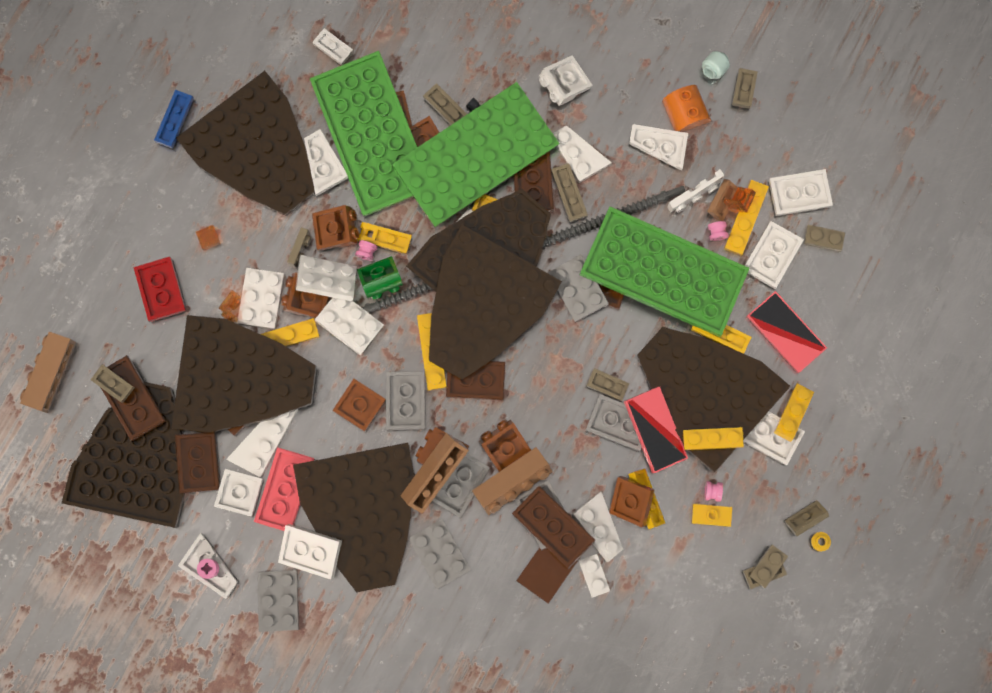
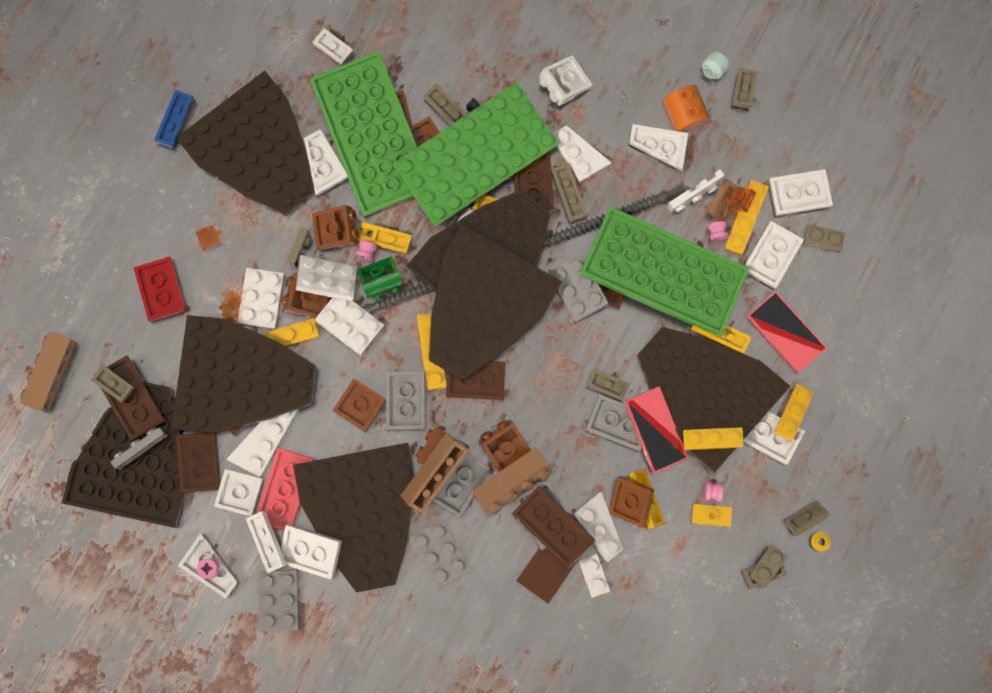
(138, 447): none -> light grey plate
(266, 541): none -> white plate

